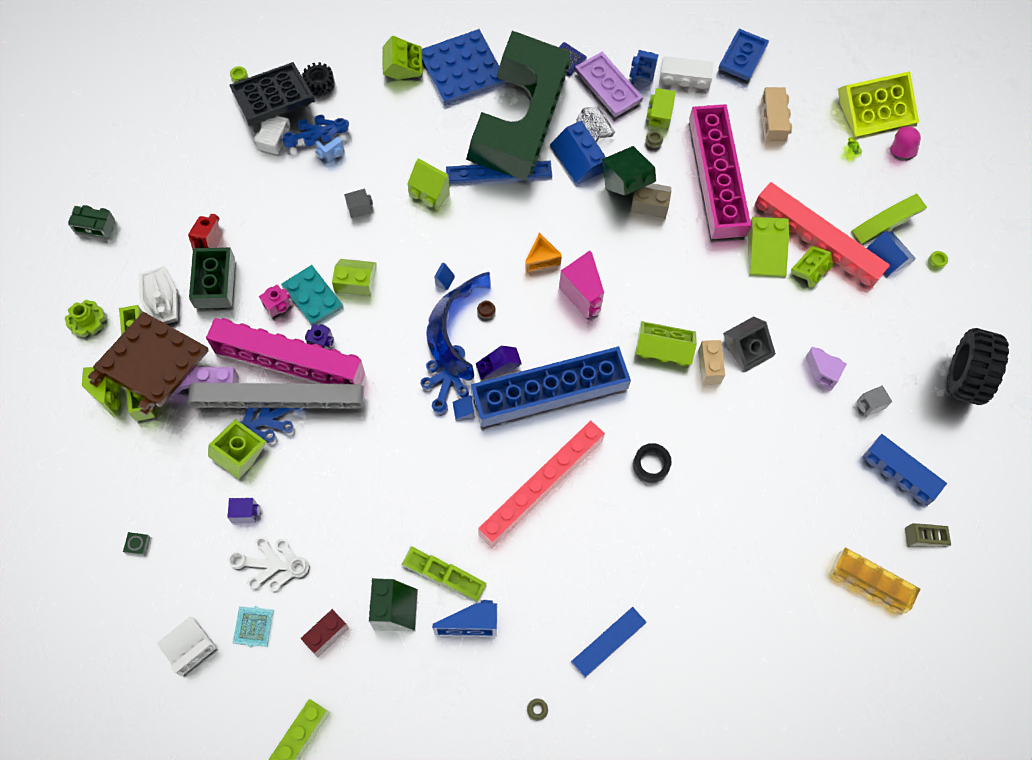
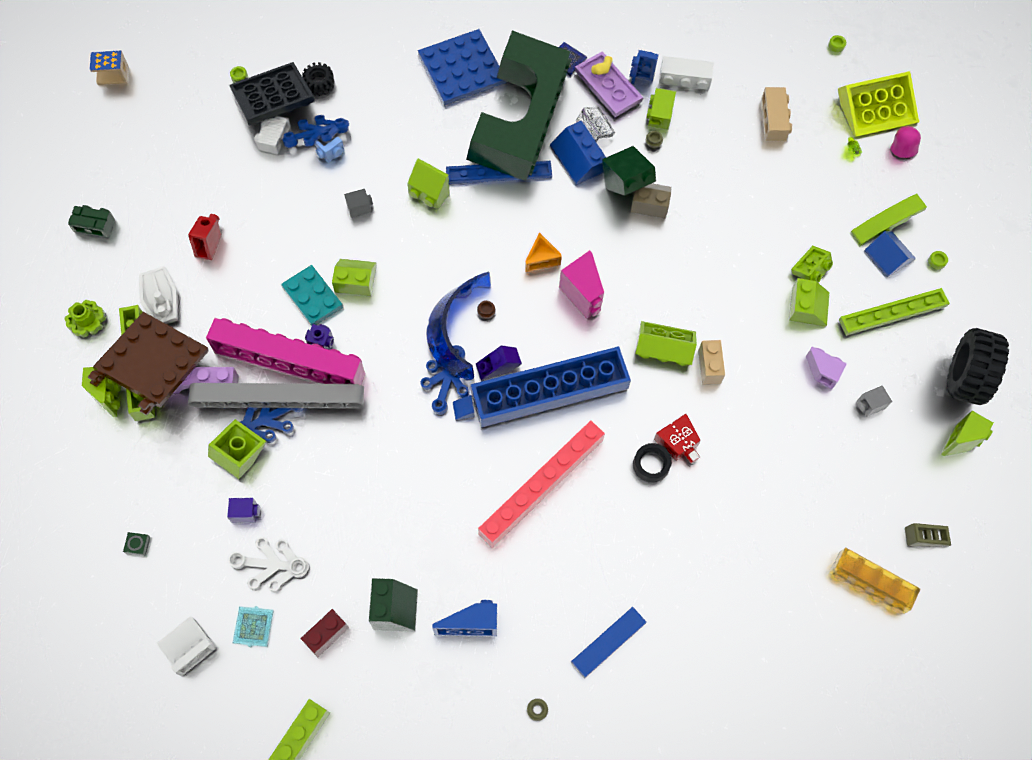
(110, 67): none -> piece
(212, 277): dark green brick -> none
(275, 300): dark pink brick -> none
(401, 59): lime slope -> none
(444, 277): blue slope -> none
(444, 574): lime slope -> none
(602, 68): none -> light yellow arm
(679, 439): none -> red torso
(719, 172): dark pink brick -> none
(743, 54): blue plate -> none
(750, 342): dark grey slope -> none
(768, 246): lime slope -> none
(809, 303): none -> lime slope
(822, 234): coral brick -> none
(837, 43): none -> lime tile
(893, 311): none -> lime plate
(904, 470): blue brick -> none
(968, 434): none -> lime slope

